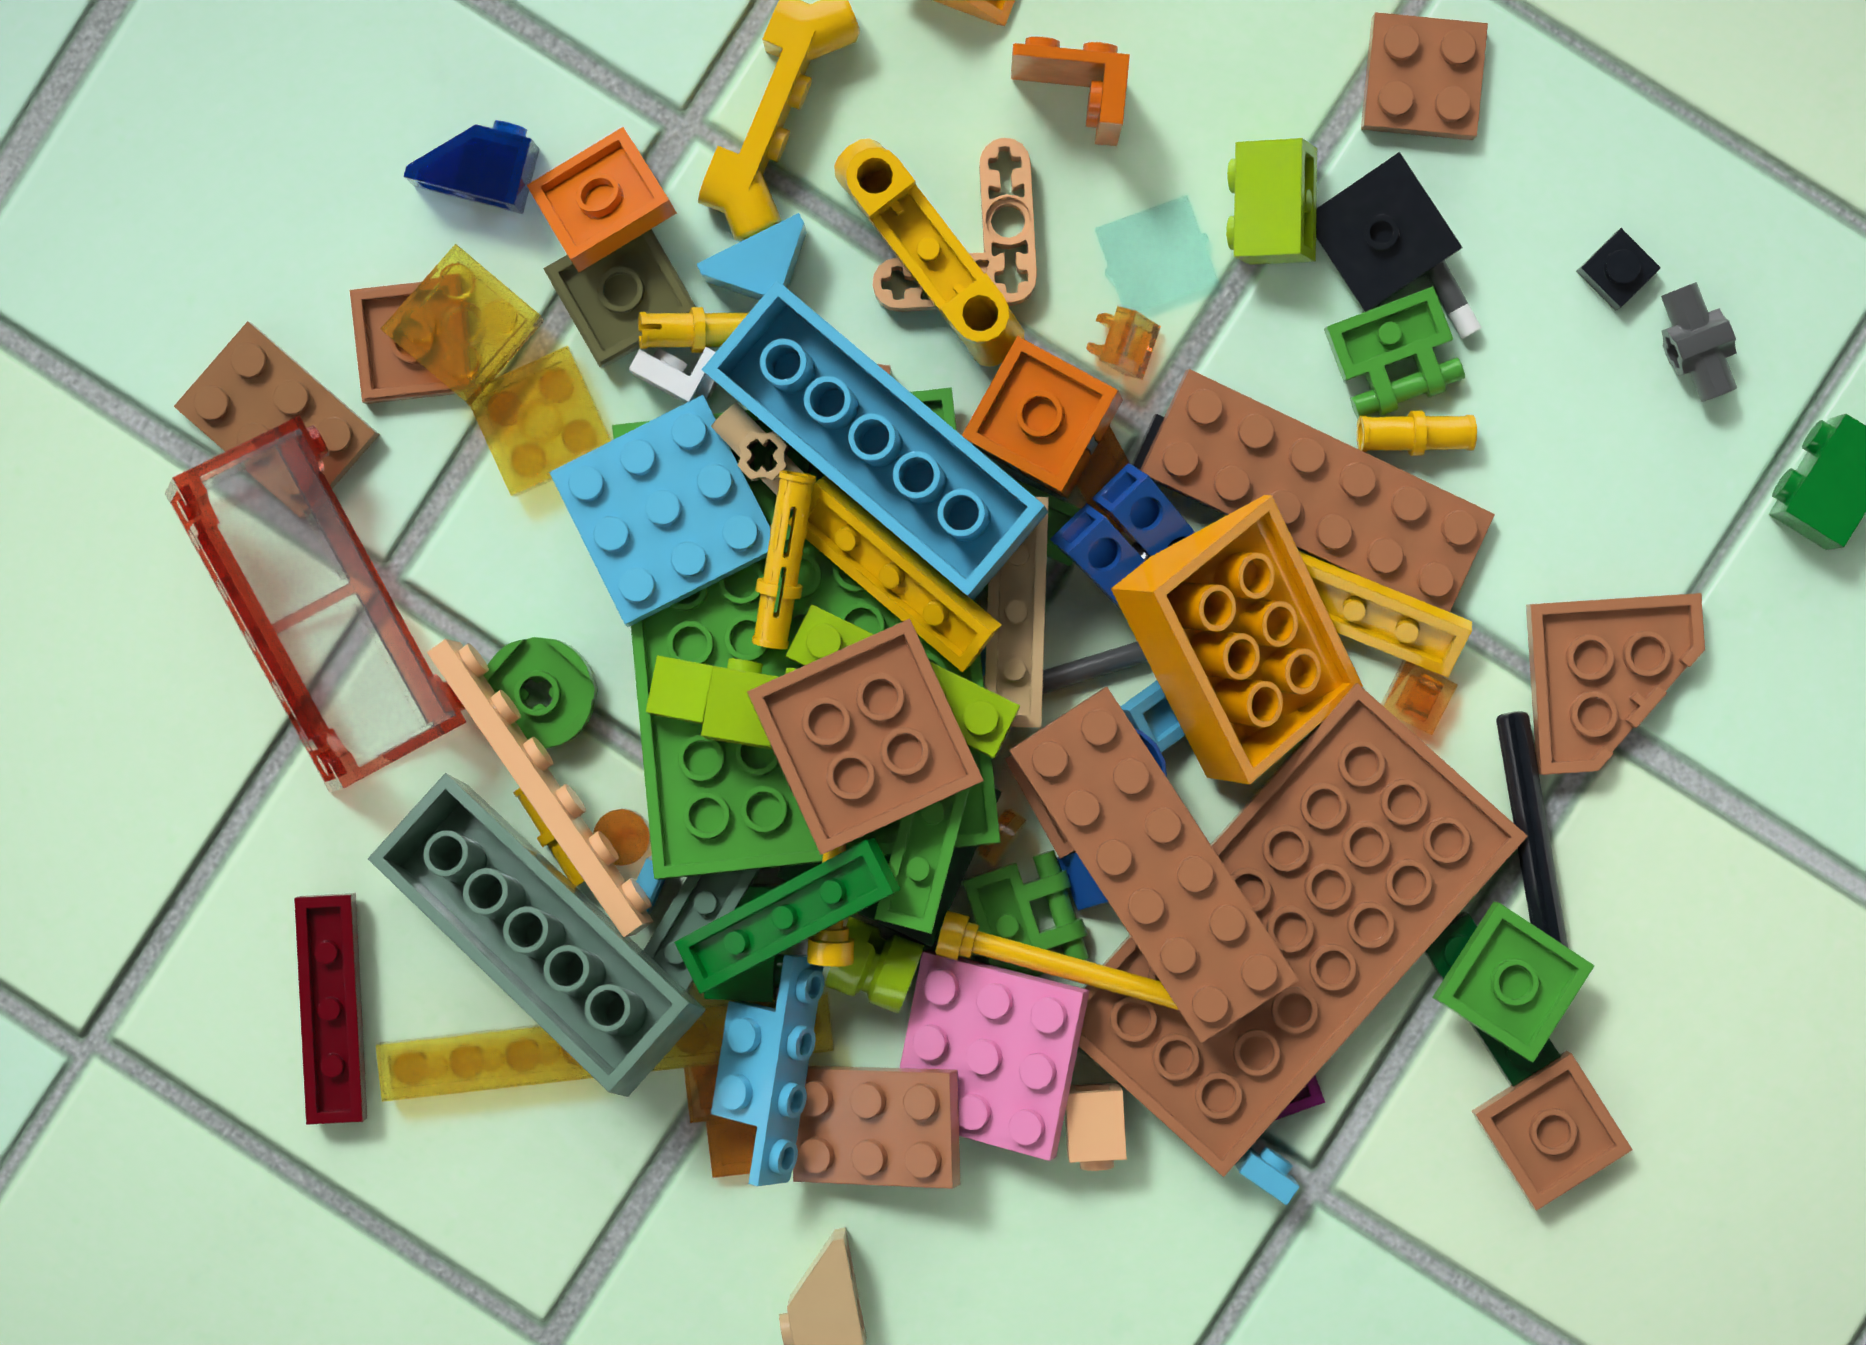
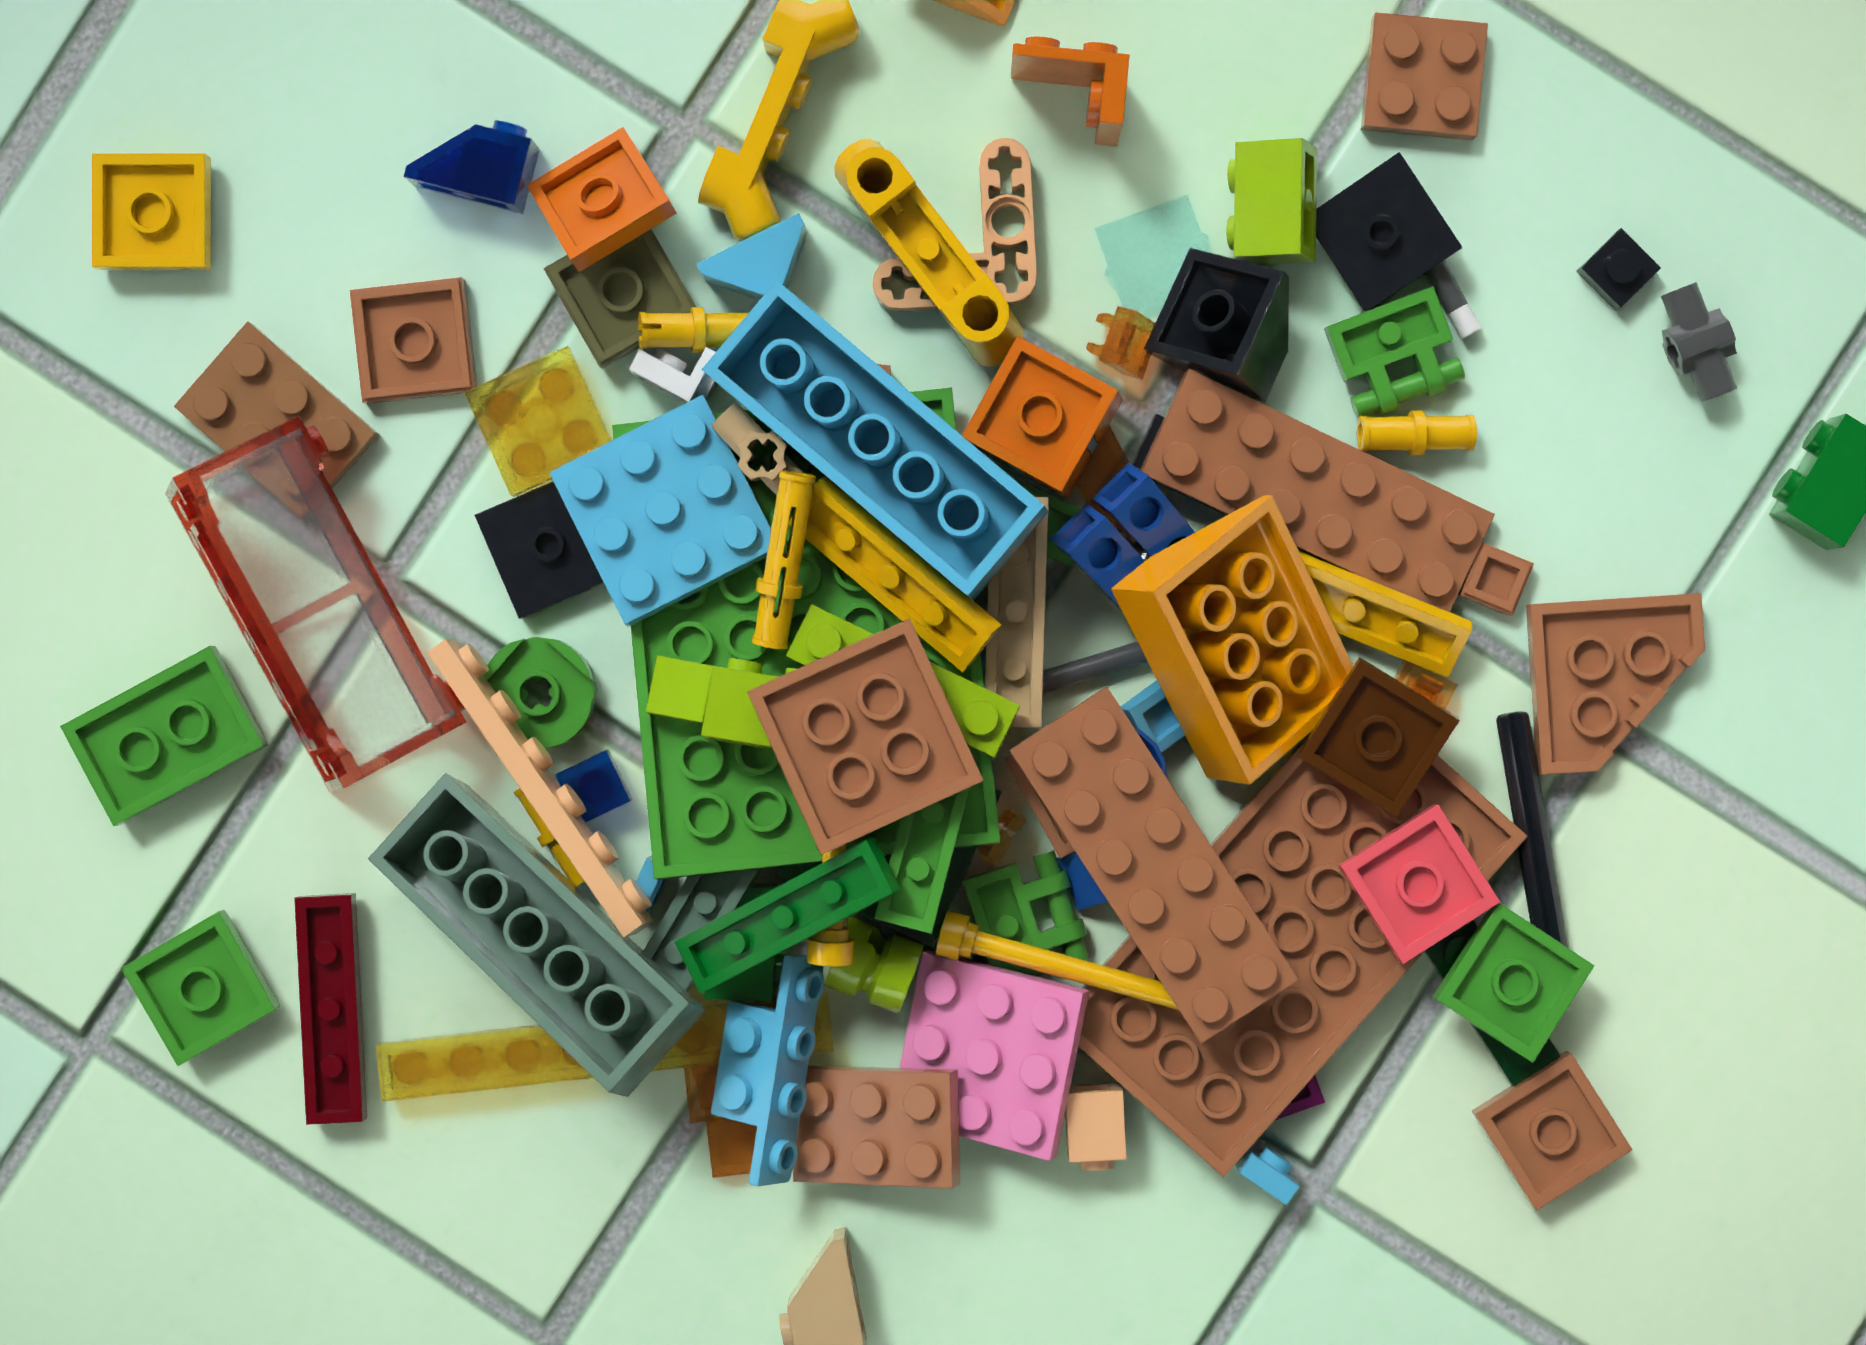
(151, 211): none -> yellow plate
(164, 735): none -> bright green plate
(200, 987): none -> bright green plate
(462, 324): clear yellow plate -> none
(538, 550): none -> black plate
(597, 784): none -> clear blue plate
(627, 833): clear orange tile -> none
(1225, 322): none -> black slope
(1378, 737): none -> reddish brown plate
(1418, 883): none -> coral plate
(1496, 579): none -> nougat tile

